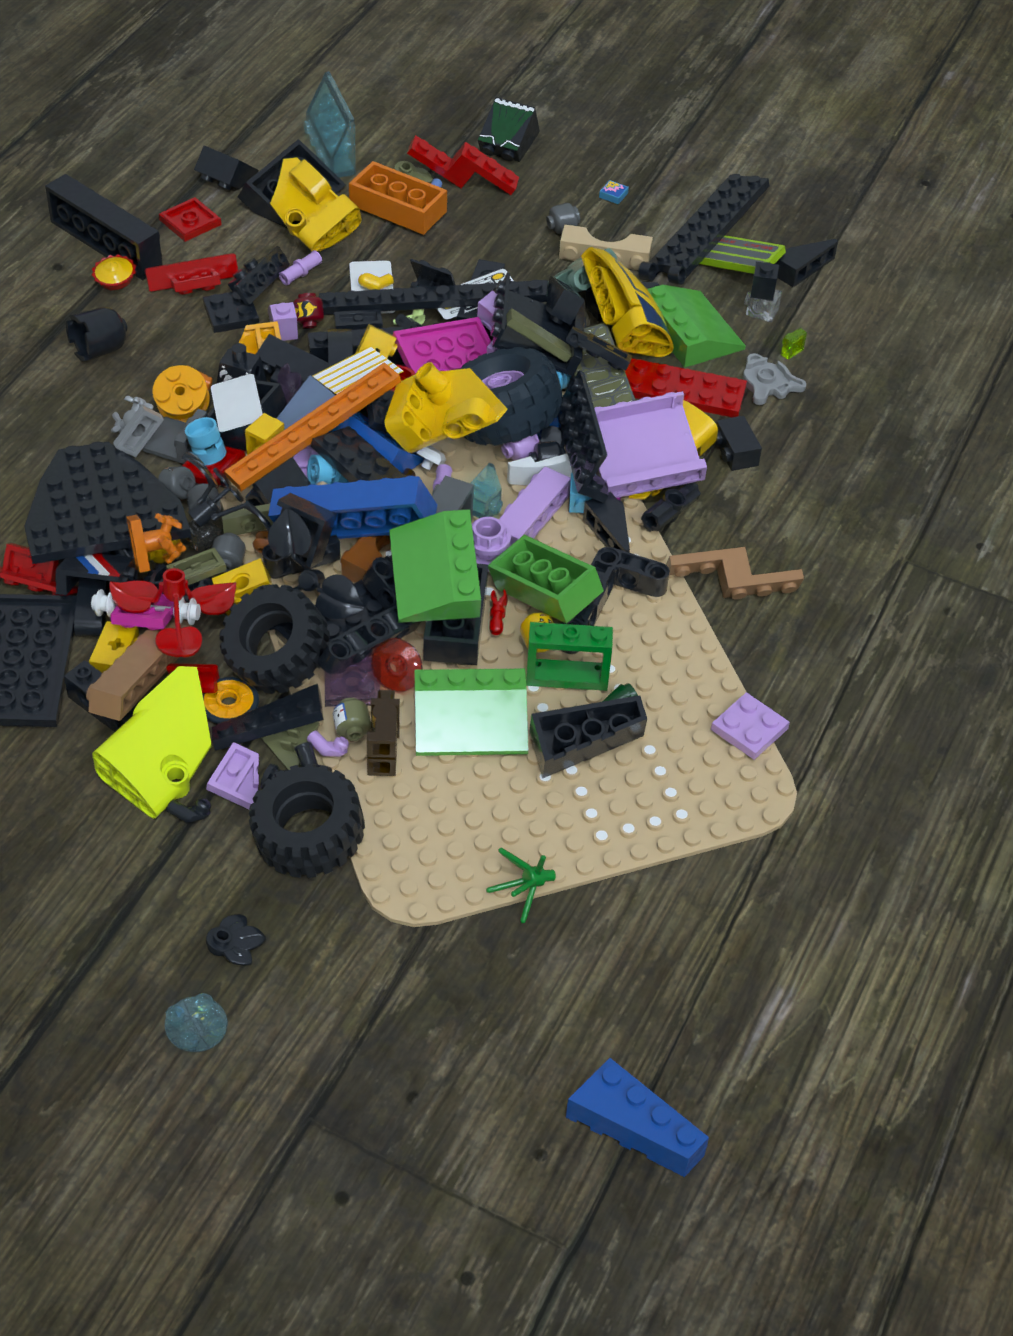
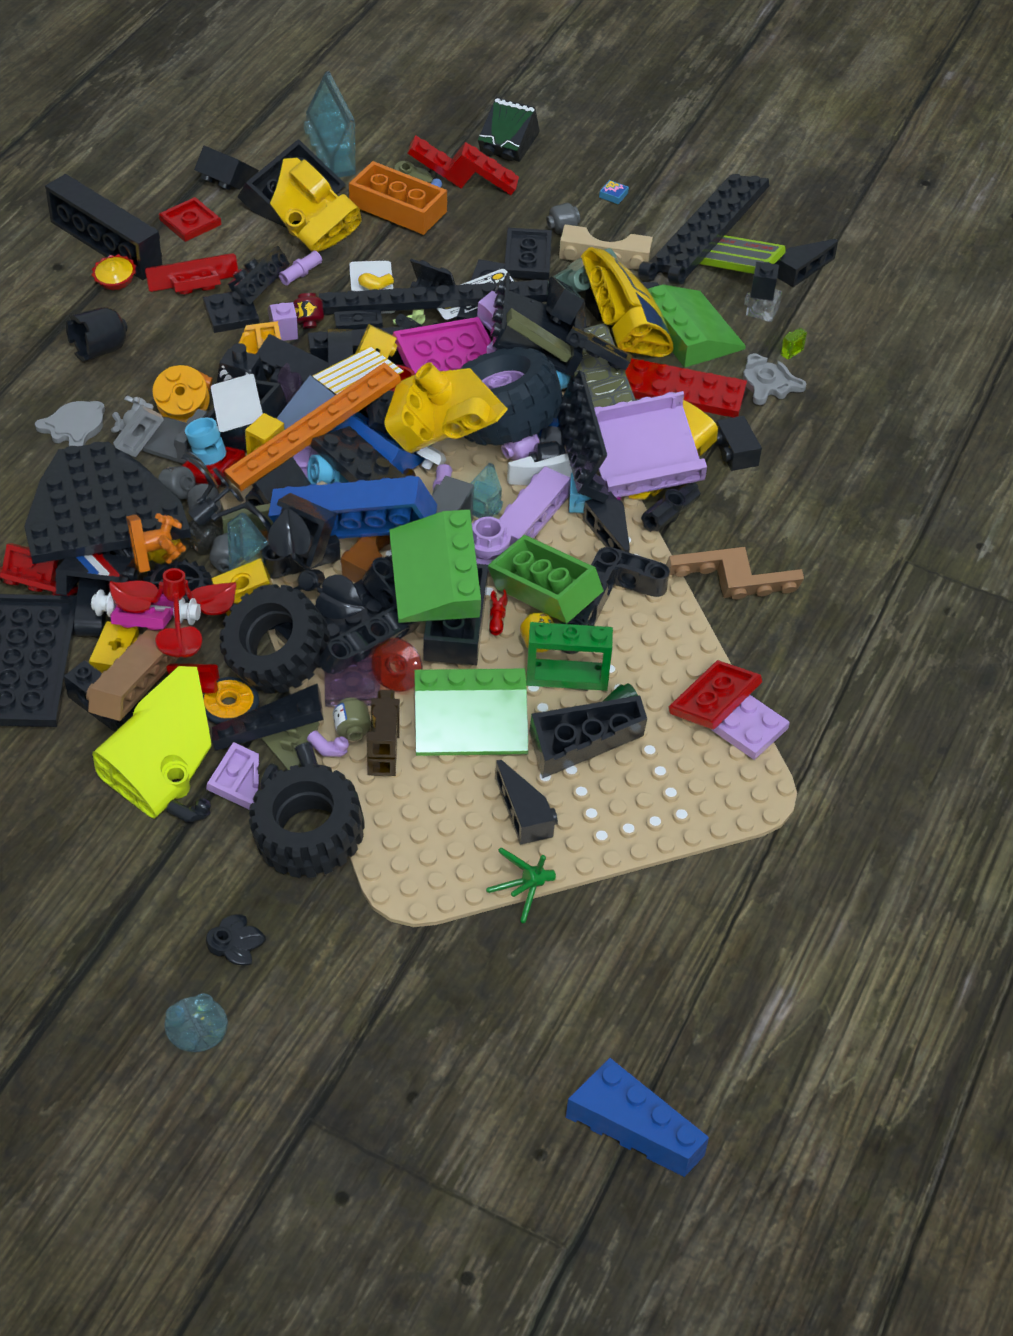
(74, 422): none -> light grey tile
(200, 571): olive tile -> none
(243, 540): none -> clear light blue slope
(526, 806): none -> black slope
(528, 253): none -> black plate
(715, 694): none -> red tile

